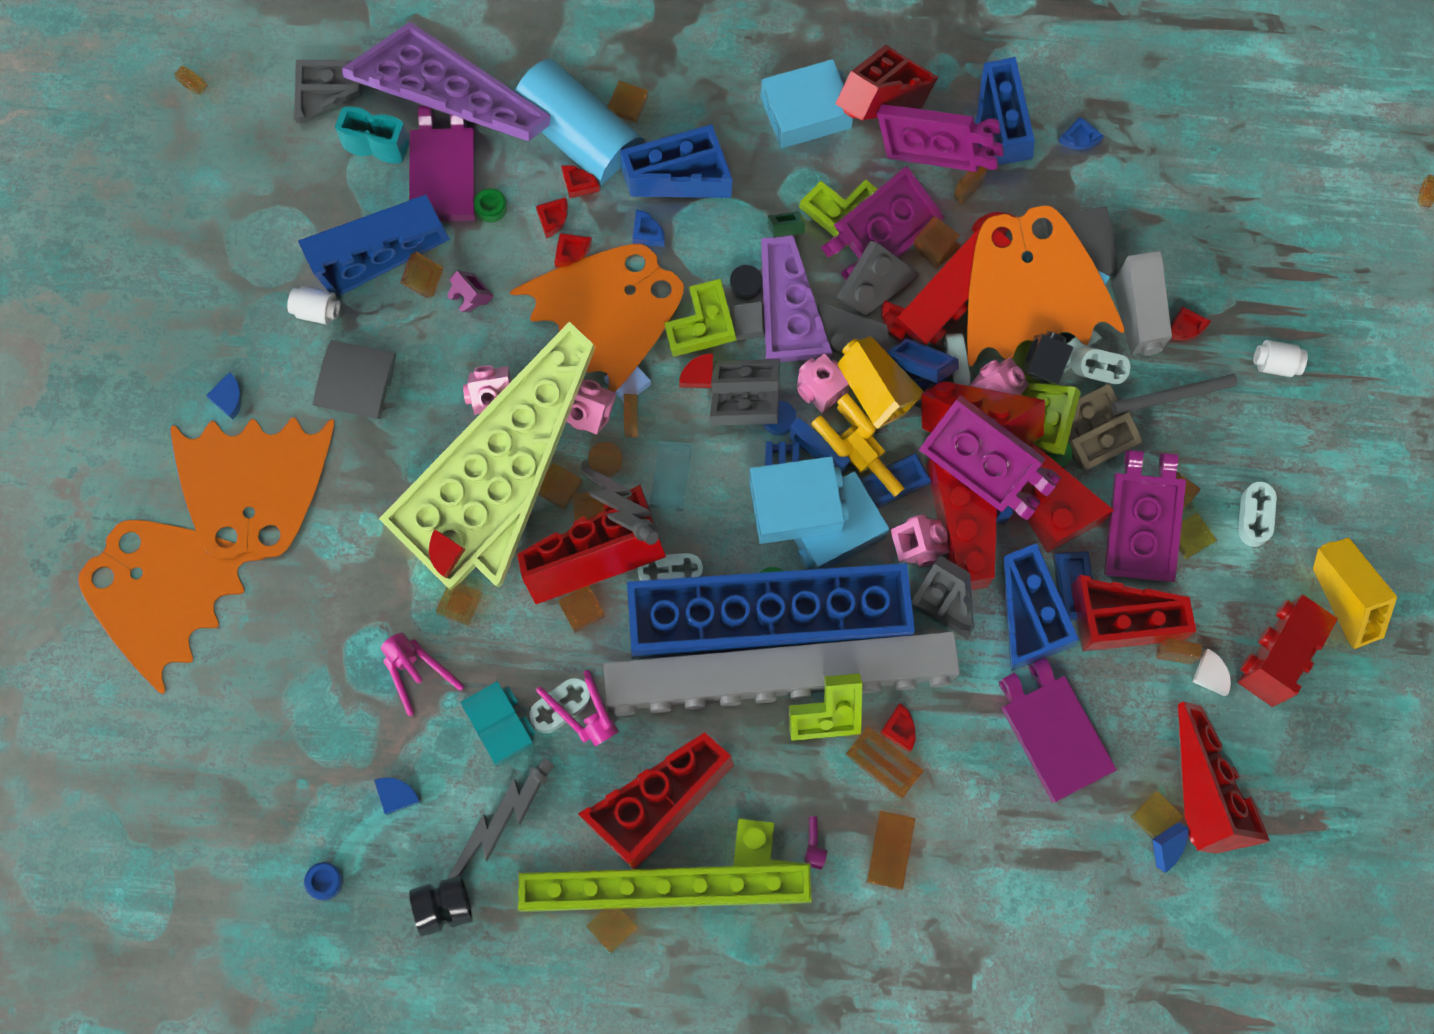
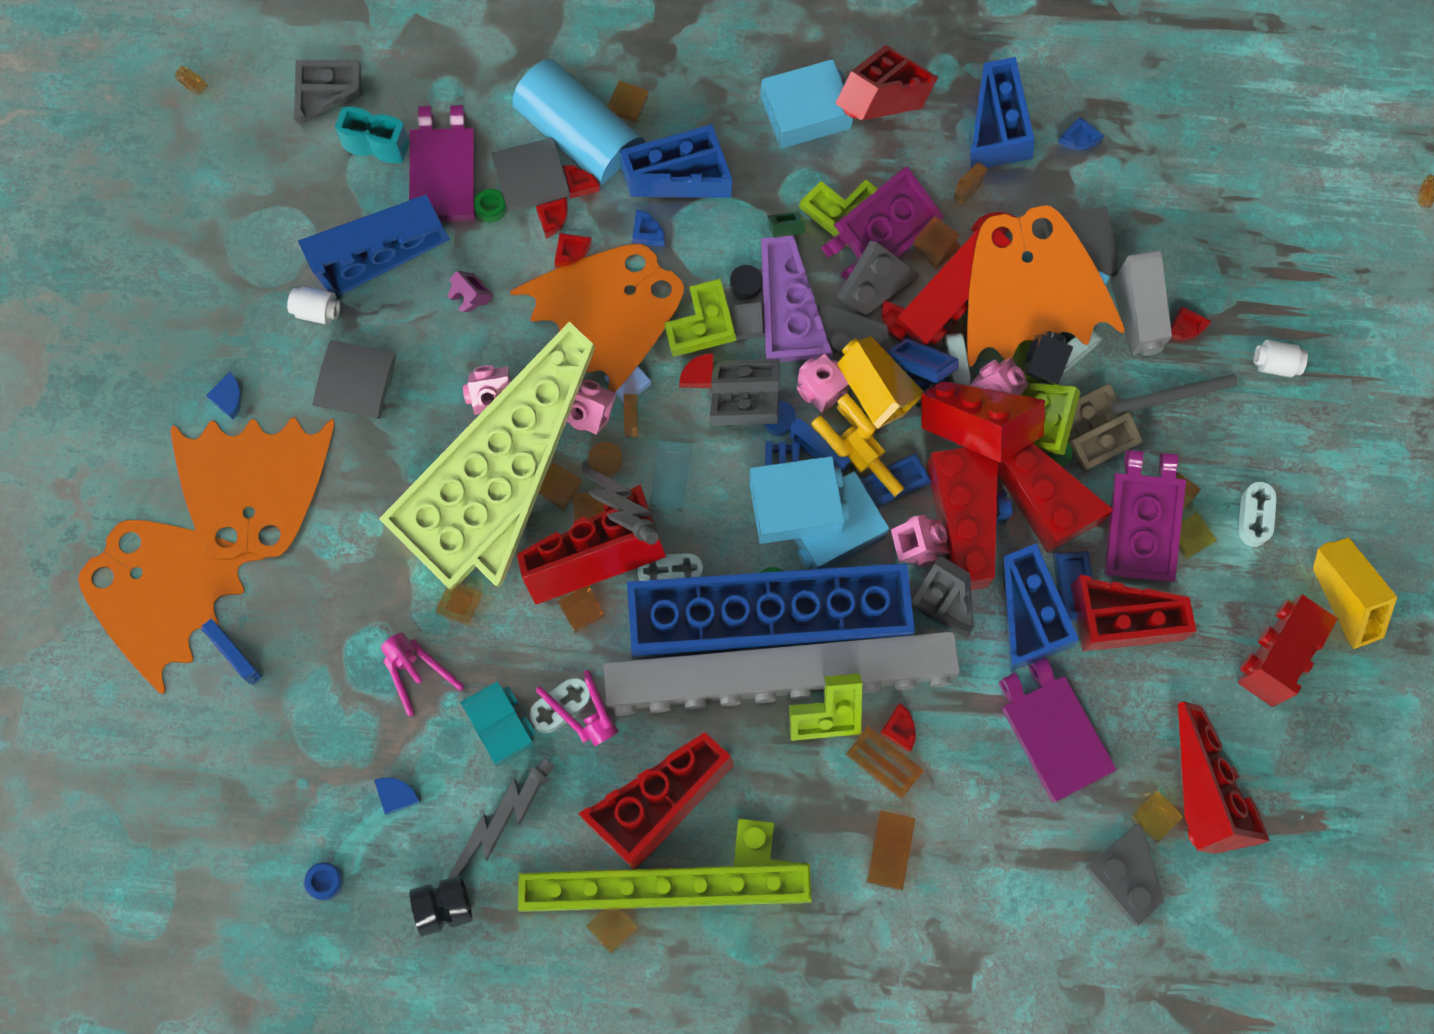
(231, 652): none -> blue tile
(421, 275): clear orange tile -> none
(434, 75): medium lavender wing -> none
(444, 553): red tile -> none
(530, 174): none -> dark grey slope
(814, 855): magenta hand -> none
(939, 138): magenta tile -> none
(988, 458): magenta tile -> none
(1102, 359): light aqua beam -> none
(1129, 875): none -> dark grey wing
(1170, 846): blue tile -> none
(1179, 651): clear orange tile -> none
(1213, 673): white tile -> none

